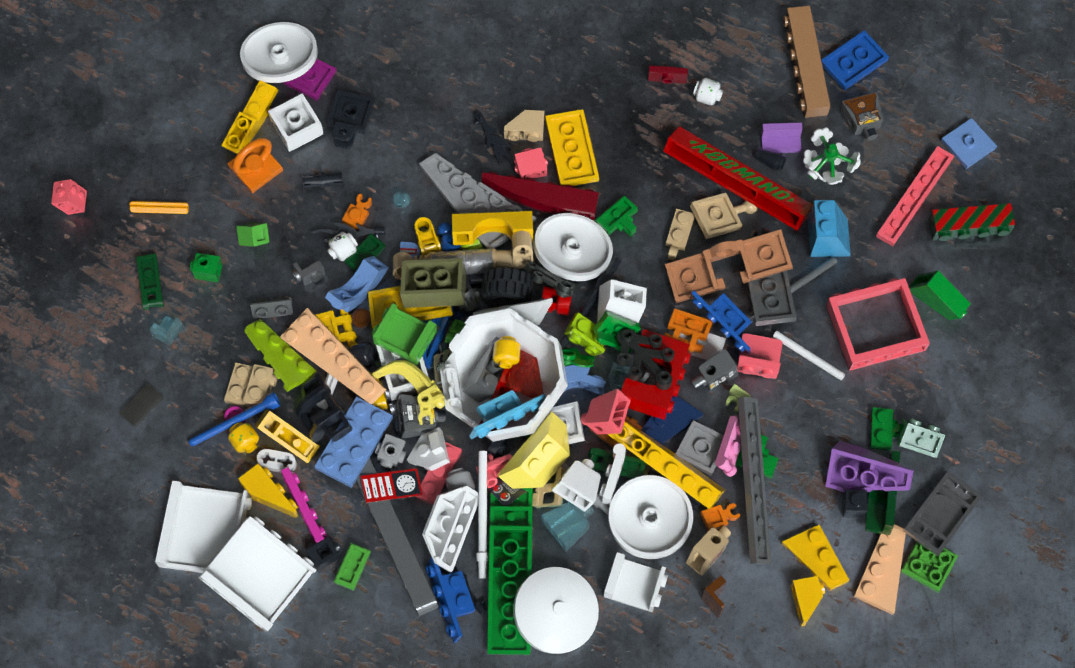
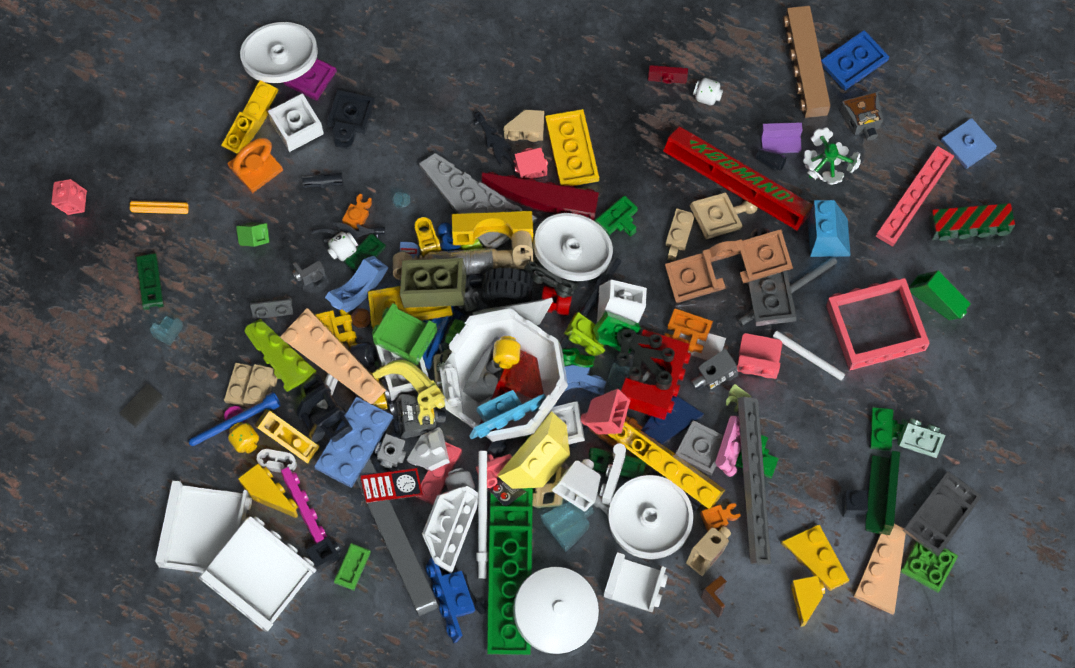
(206, 267): green brick -> none
(728, 316): blue bracket -> none
(862, 469): medium lavender wedge -> none

